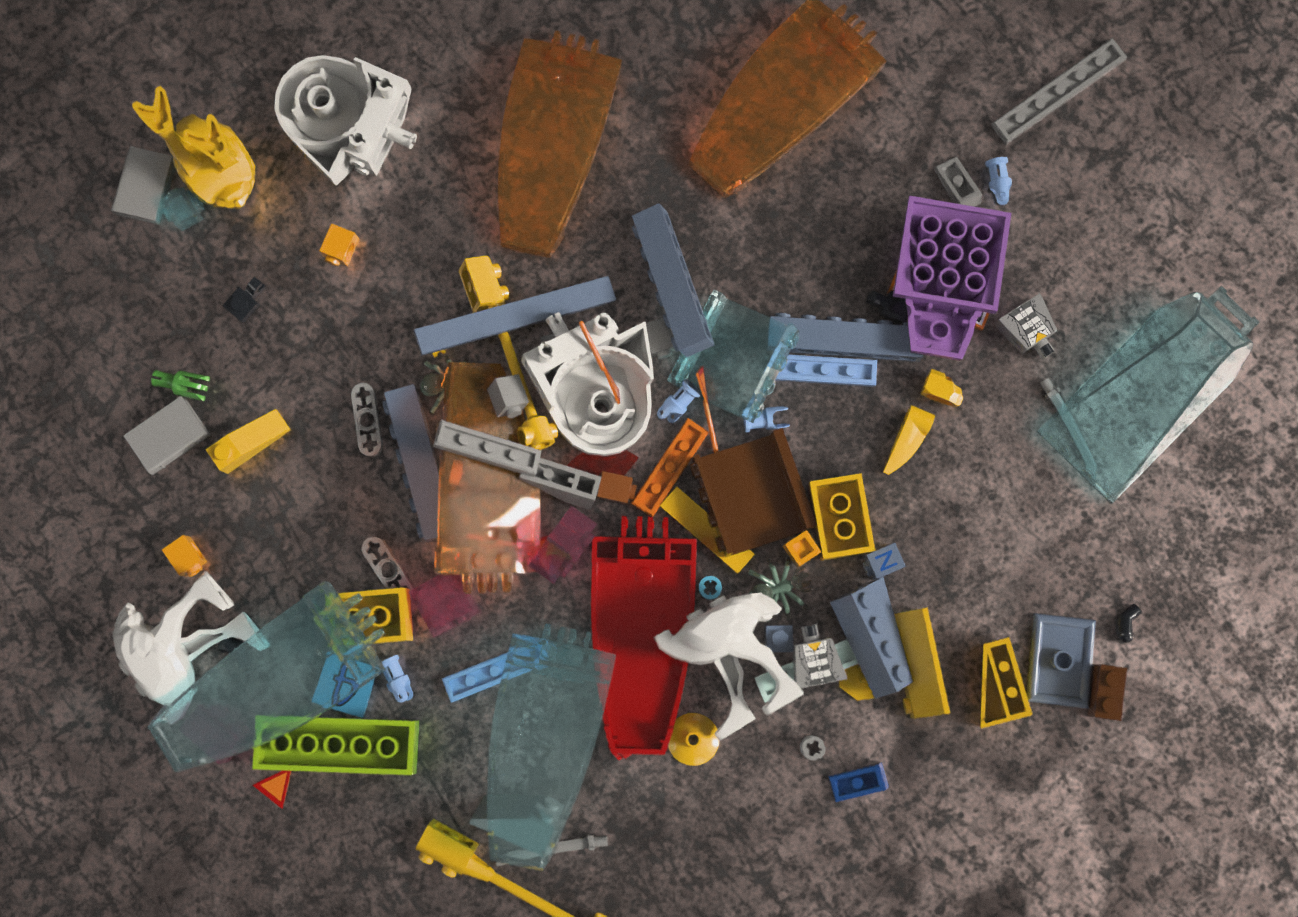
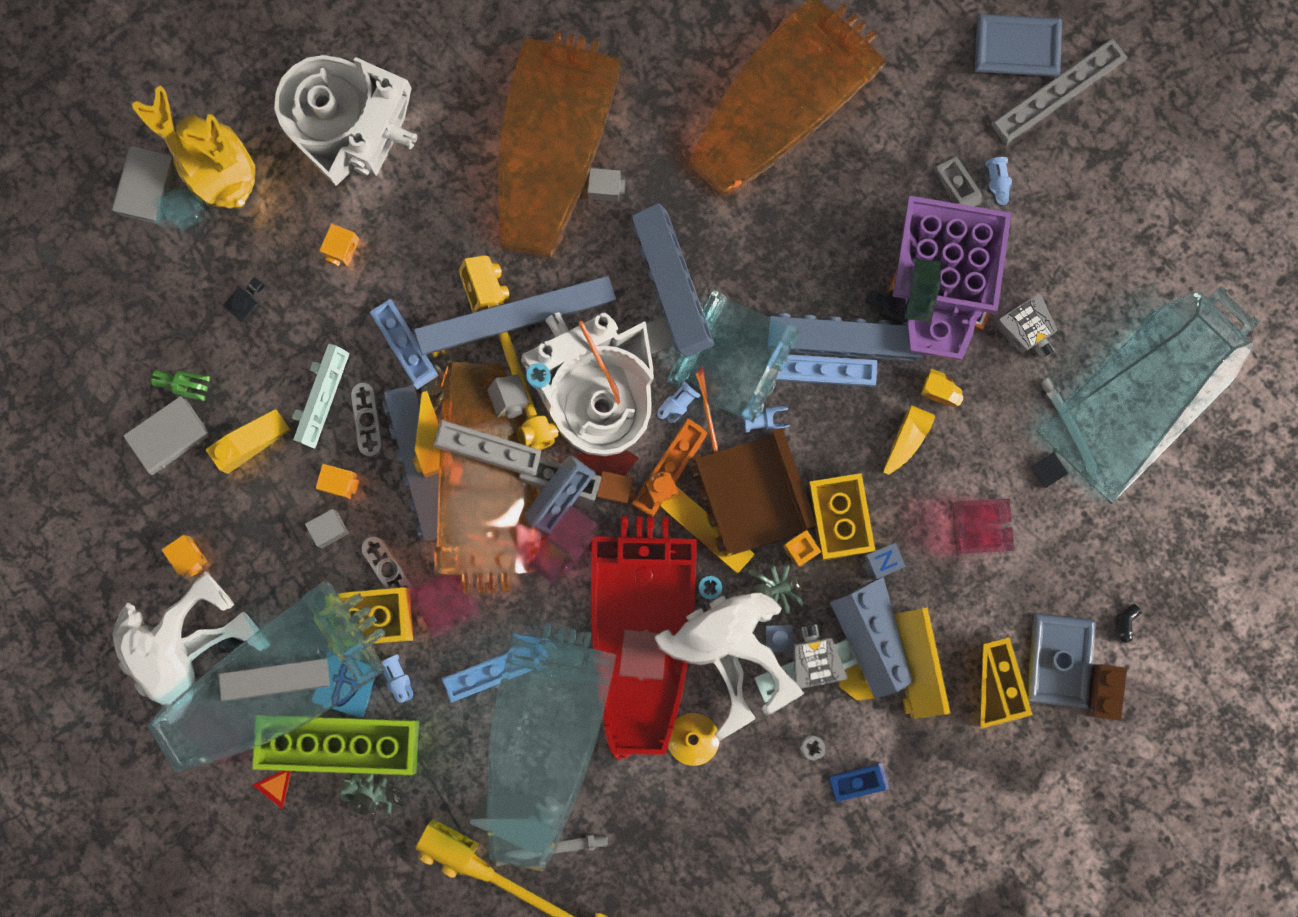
(274, 680): none -> light grey tile
(321, 395): none -> light aqua hinge
(326, 529): none -> light grey brick
(337, 481): none -> light orange brick
(364, 796): none -> animal
(403, 343): none -> light blue tile
(427, 456): none -> yellow slope
(541, 368): none -> medium azure bush
(559, 494): none -> sand blue slope
(605, 185): none -> light grey brick
(641, 656): none -> clear piece
(661, 487): none -> orange brick
(923, 289): none -> clear green arch
(980, 527): none -> clear pink piece
(1018, 45): none -> sand blue piece
(1049, 470): none -> black tile

